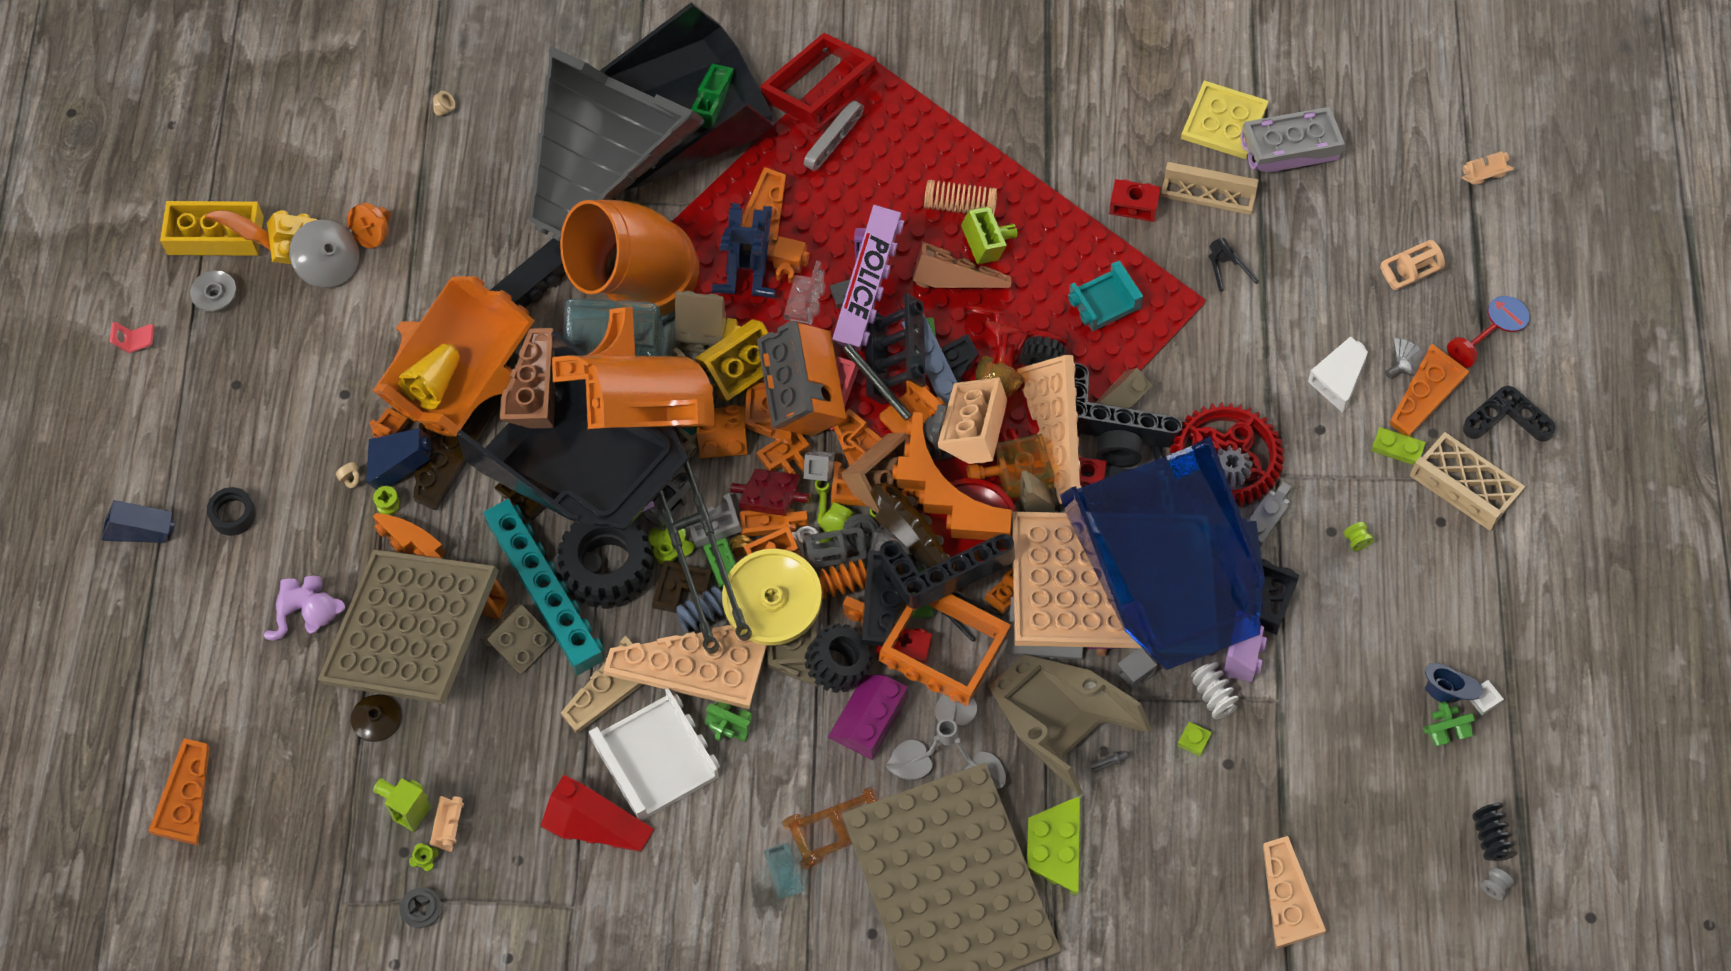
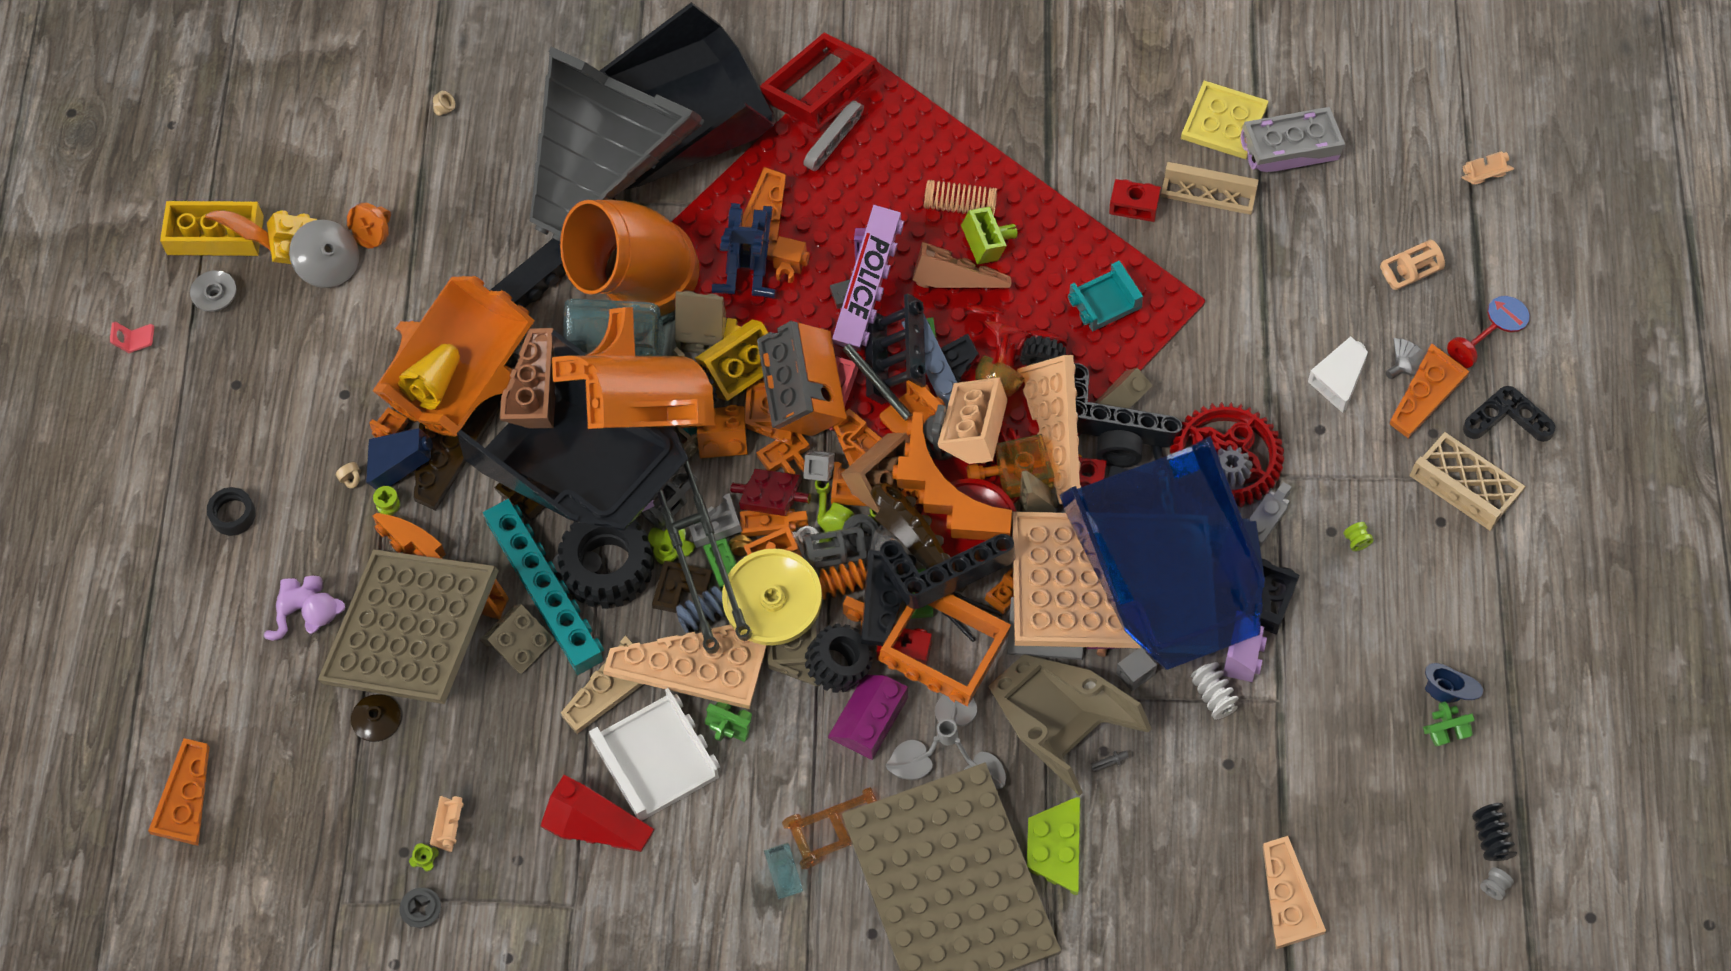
(136, 523): dark blue slope -> none
(404, 802): lime brick -> none
(712, 94): green slope -> none
(805, 295): clear bracket -> none
(1194, 739): lime plate -> none
(1223, 252): black plant -> none
(1398, 446): lime plate -> none
(1489, 699): white plate -> none

